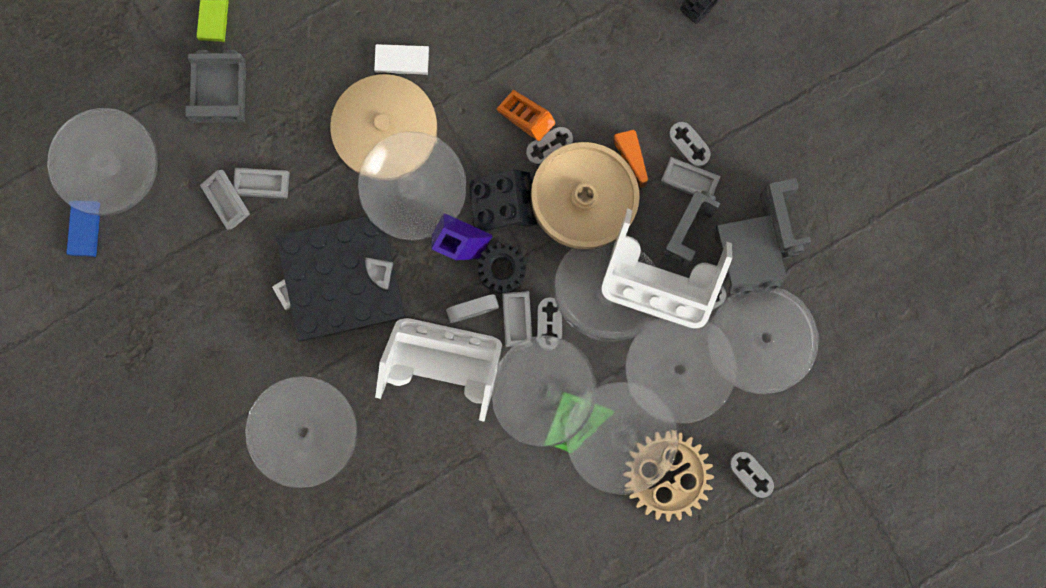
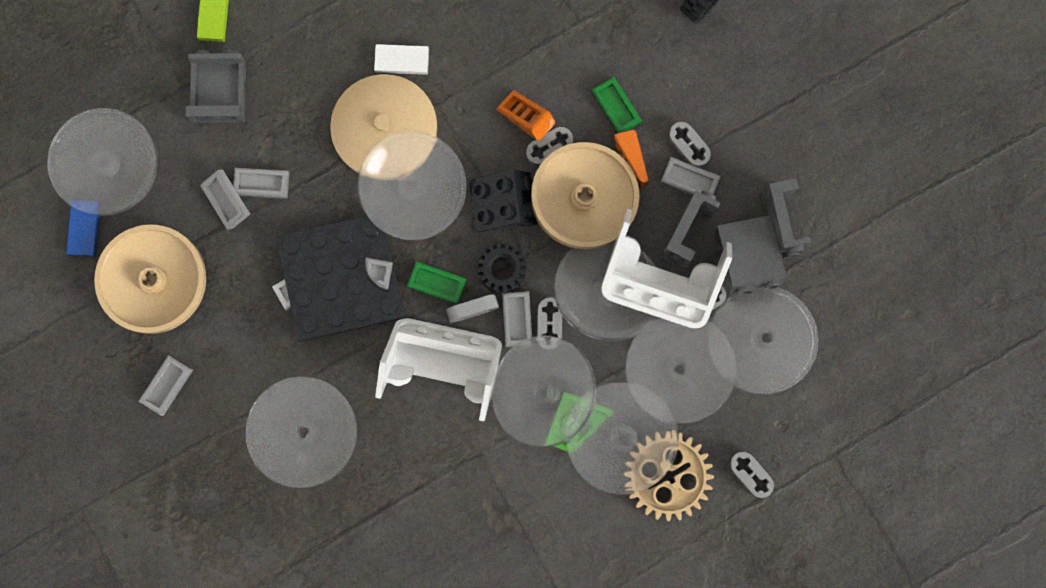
(150, 279): none -> tan dish
(165, 385): none -> light grey tile
(436, 283): none -> green tile
(459, 239): dark purple slope -> none
(616, 106): none -> green tile

